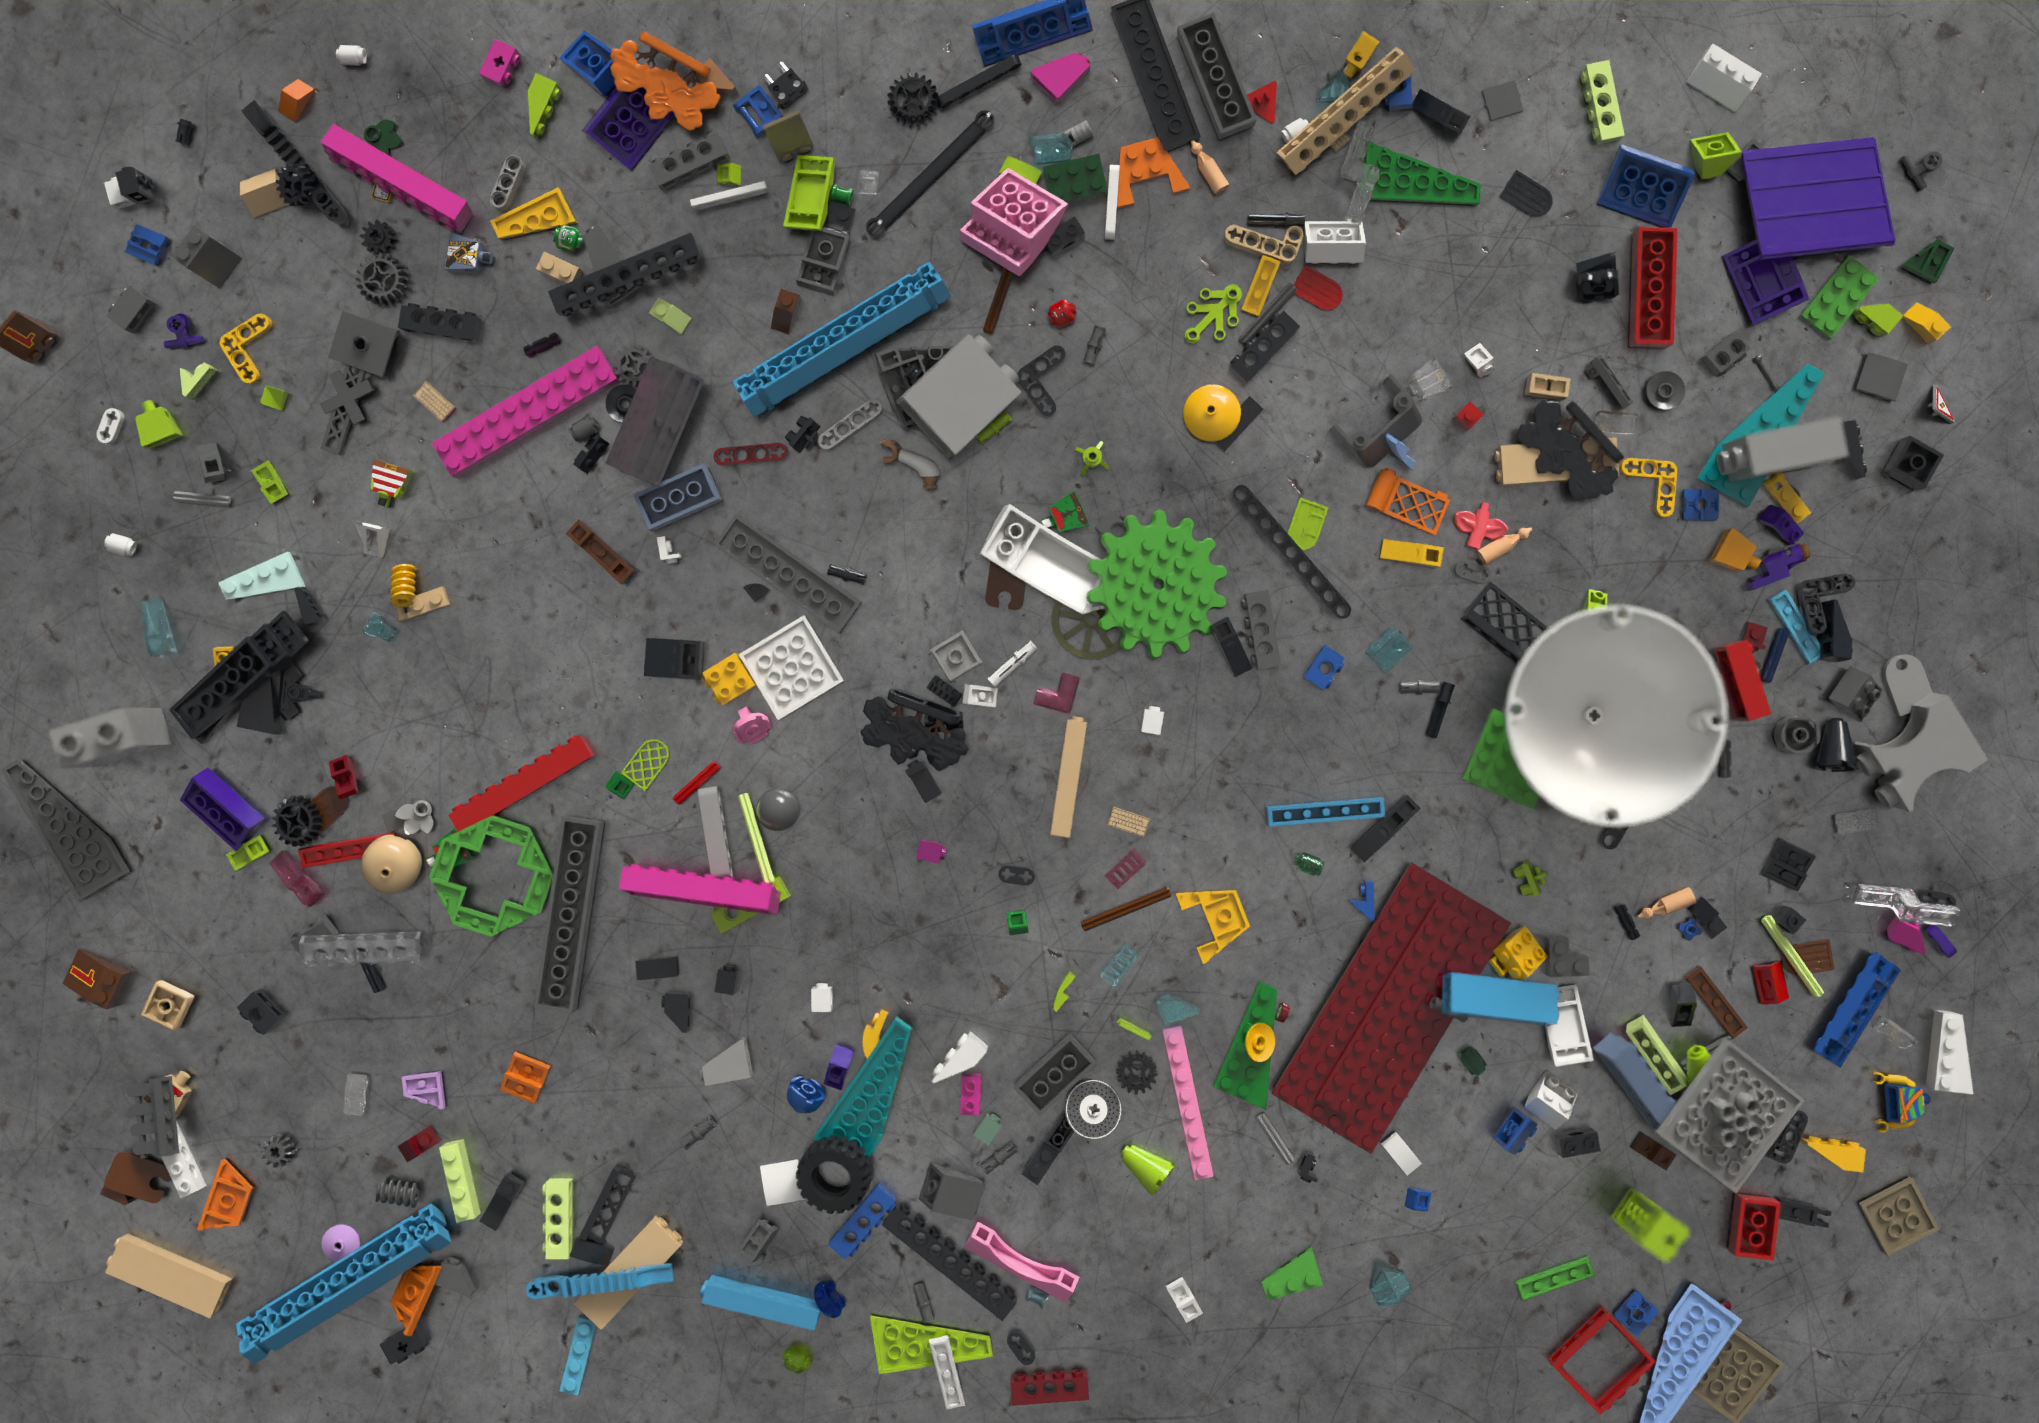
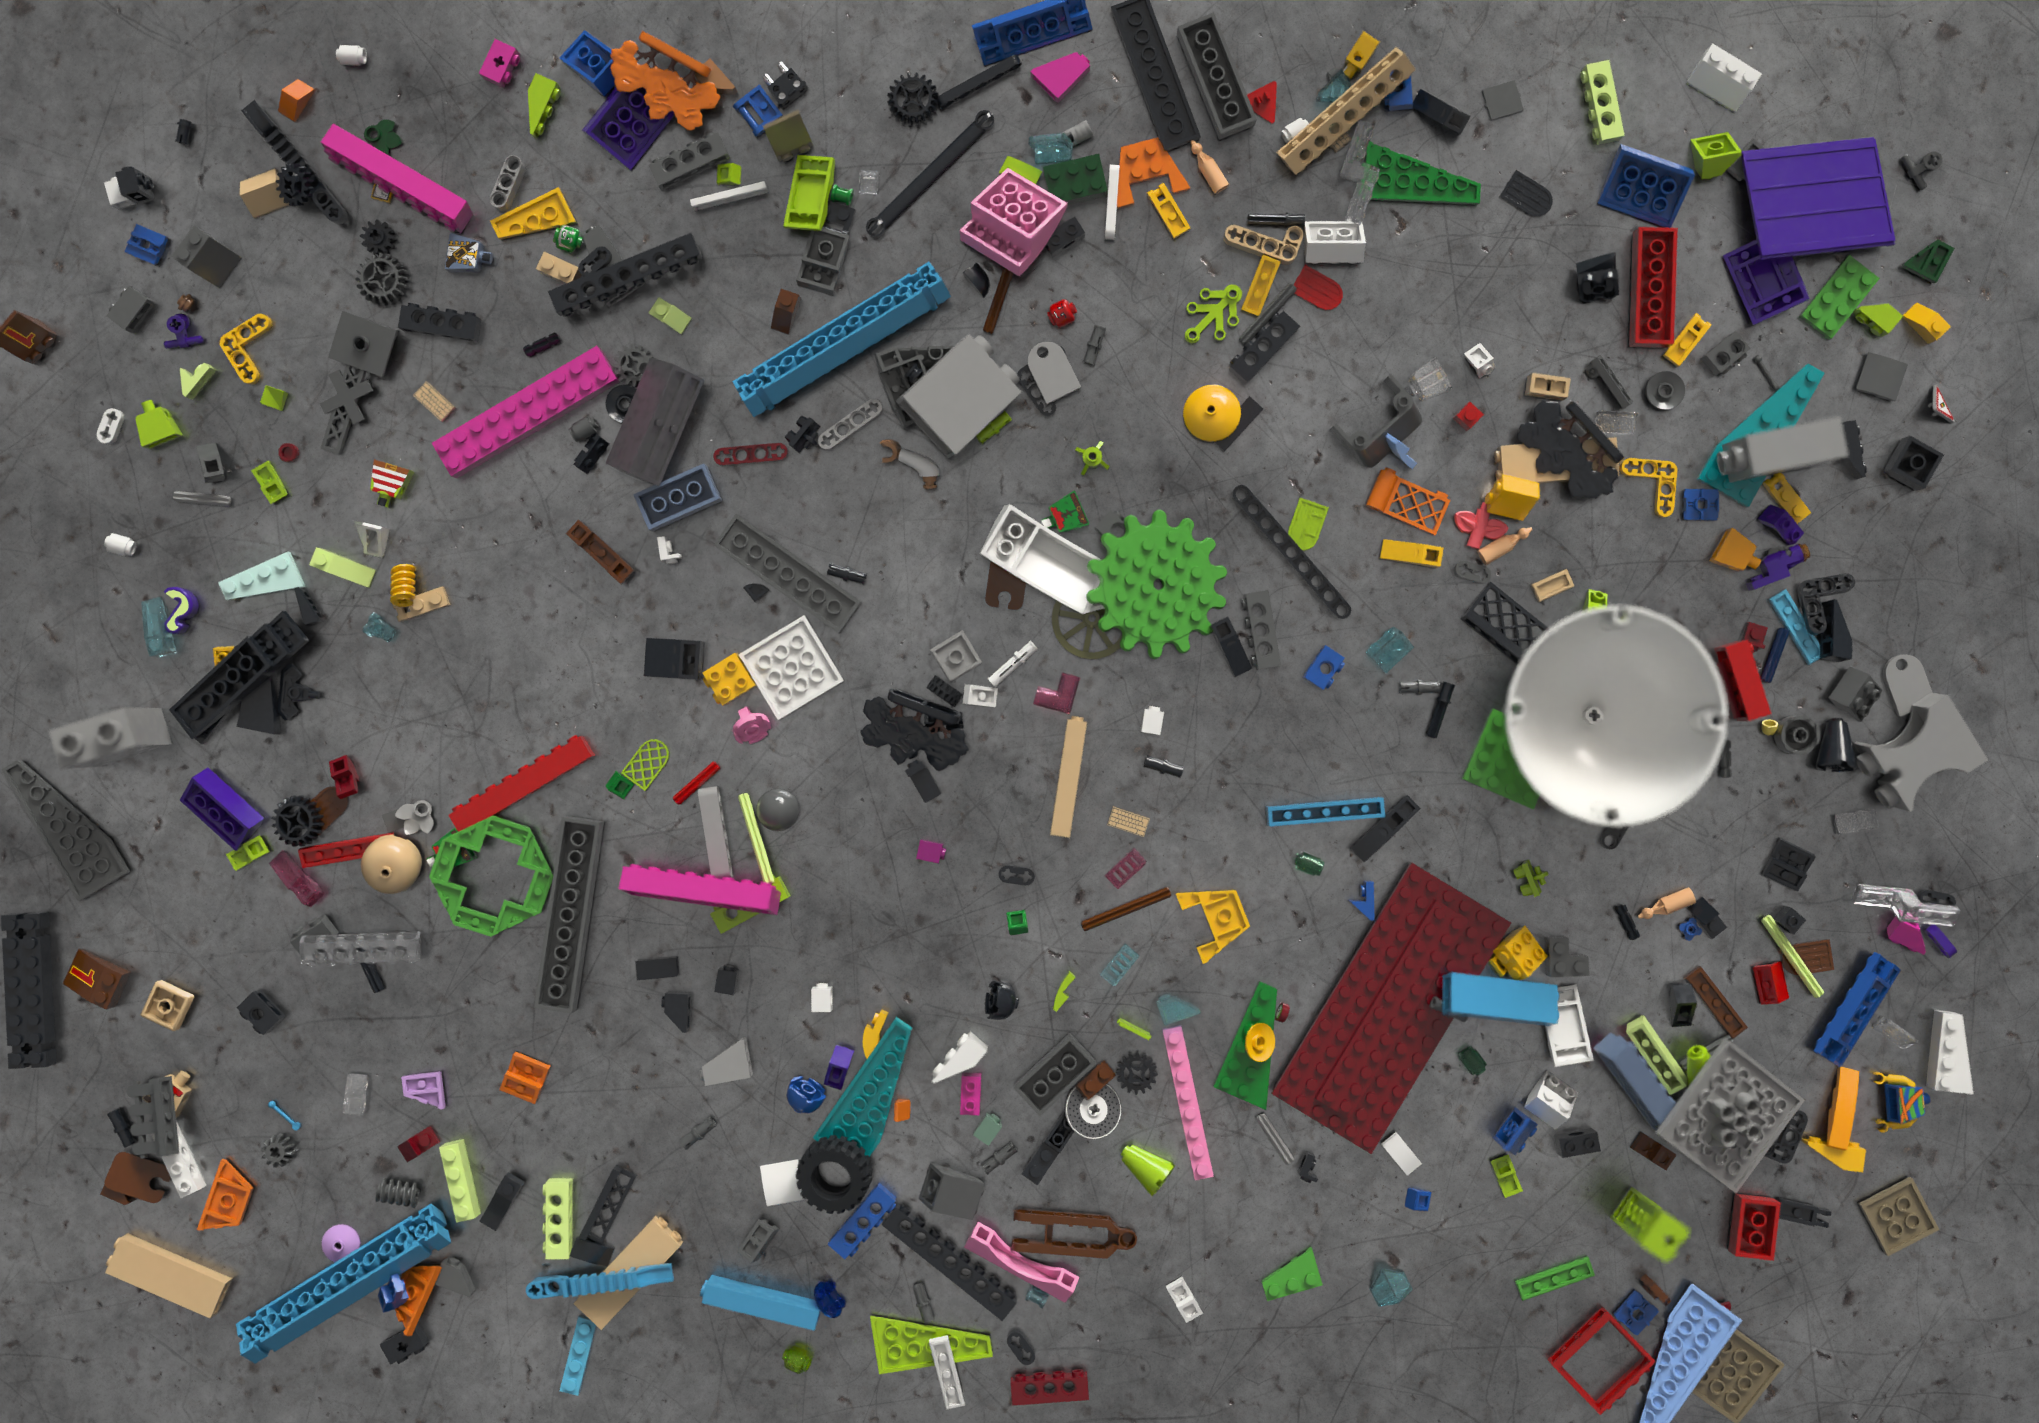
(28, 990): none -> black brick
(121, 1128): none -> black pin
(183, 611): none -> dark purple animal
(185, 302): none -> medium nougat plate
(288, 452): none -> dark red tile
(295, 1125): none -> dark azure hinge
(342, 567): none -> yellowish green slope
(393, 1294): none -> blue brick
(592, 257): none -> black beam
(901, 1110): none -> orange slope
(978, 279): none -> black brick
(1000, 1001): none -> black cylinder
(1053, 373): none -> light grey tile
(1095, 1080): none -> reddish brown plate
(1117, 1237): none -> reddish brown piece
(1163, 766): none -> black pin
(1169, 211): none -> yellow plate
(1506, 1176): none -> lime slope
(1512, 497): none -> yellow brick
(1552, 585): none -> tan tile
(1654, 1290): none -> reddish brown wing
(1686, 340): none -> yellow plate
(1769, 727): none -> light yellow hinge
(1843, 1108): none -> light orange slope

